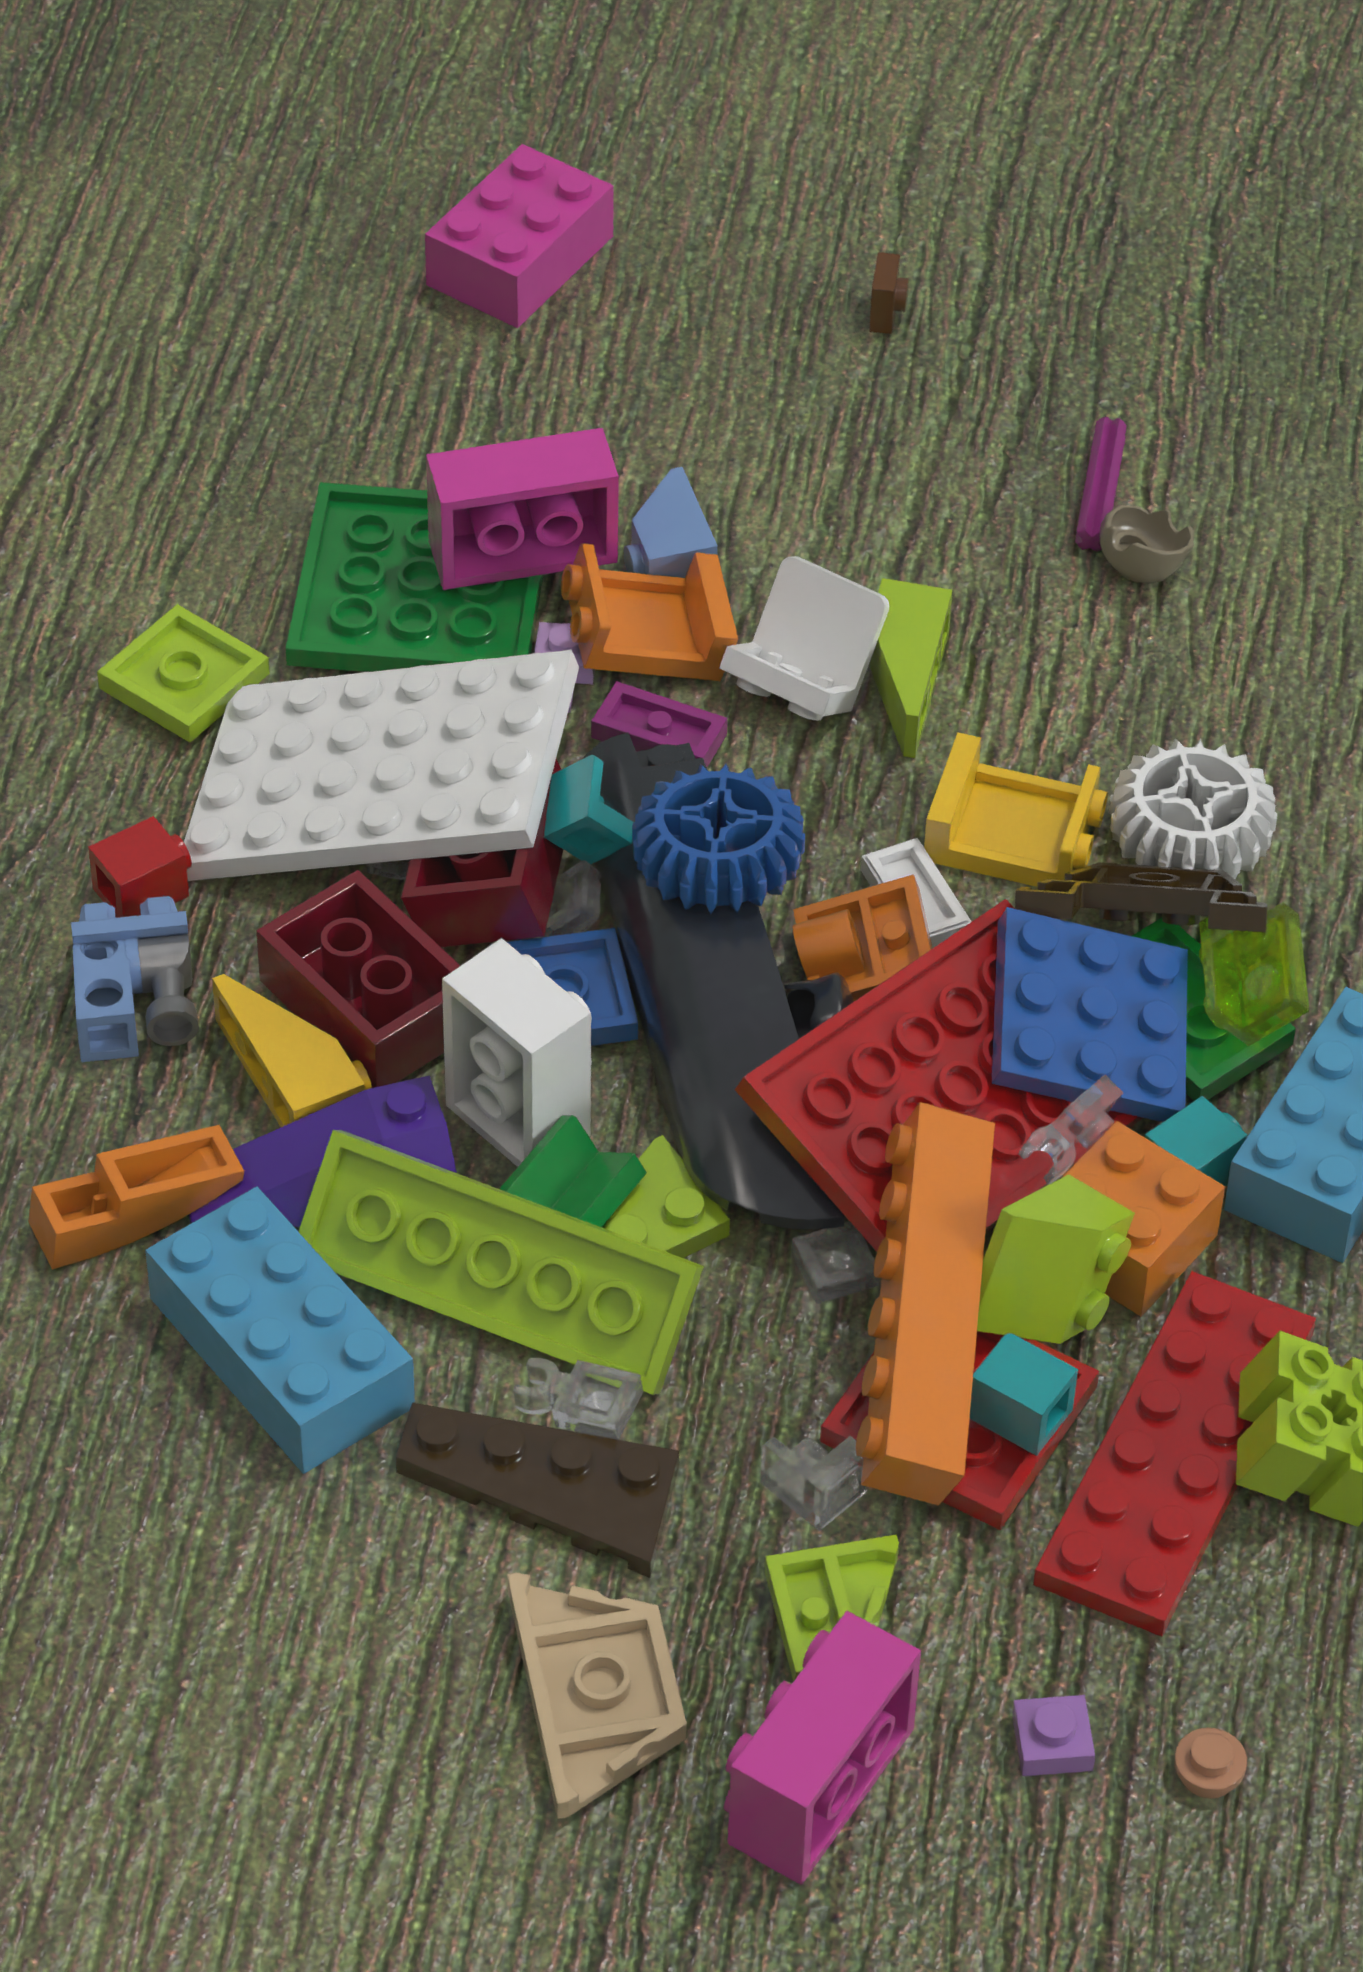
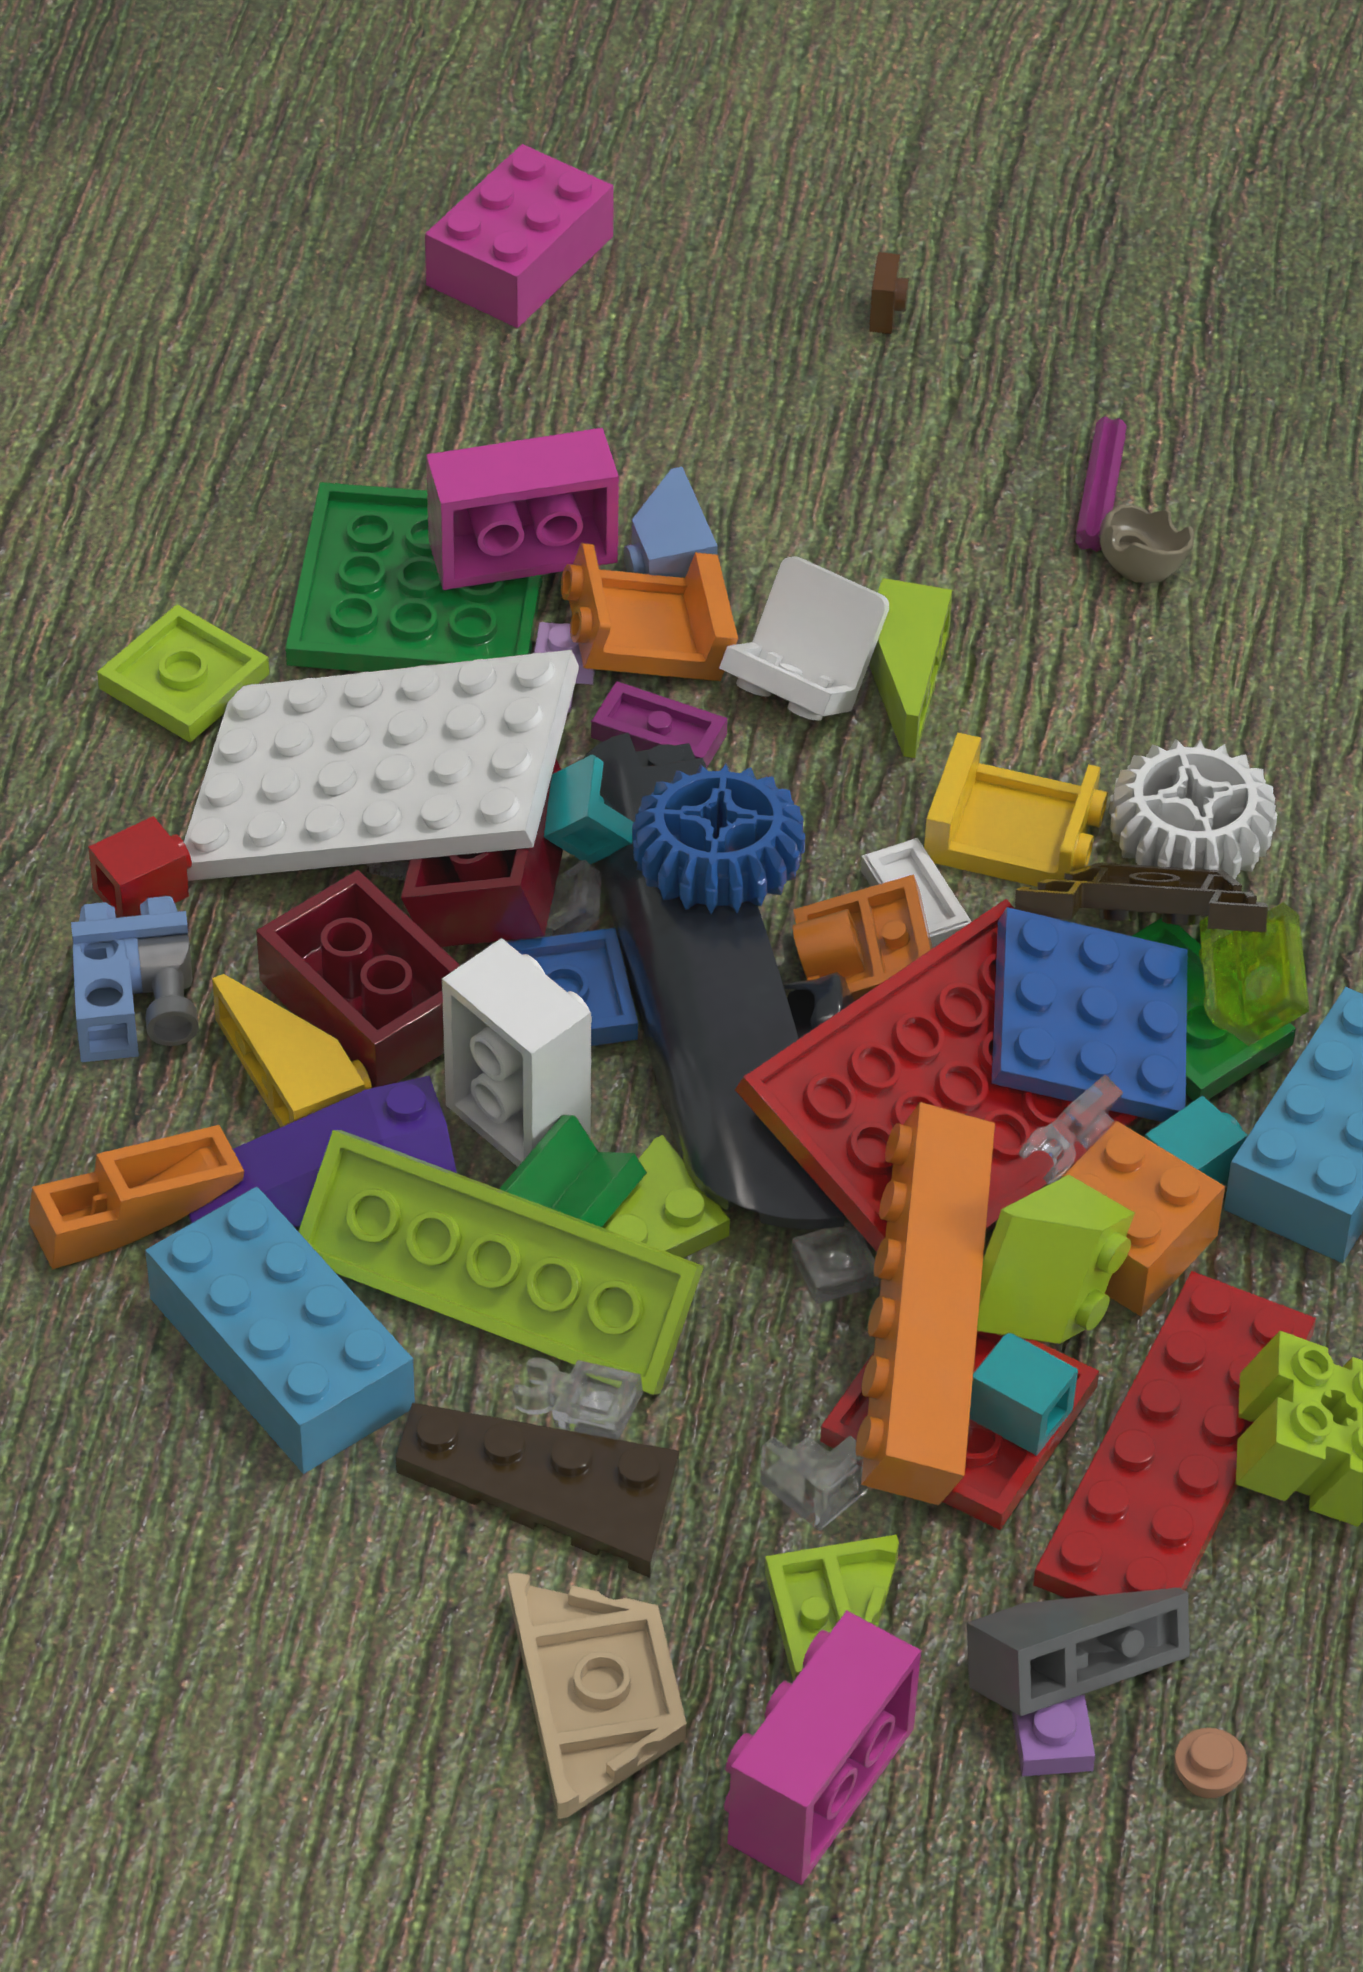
(1074, 1645): none -> dark grey slope

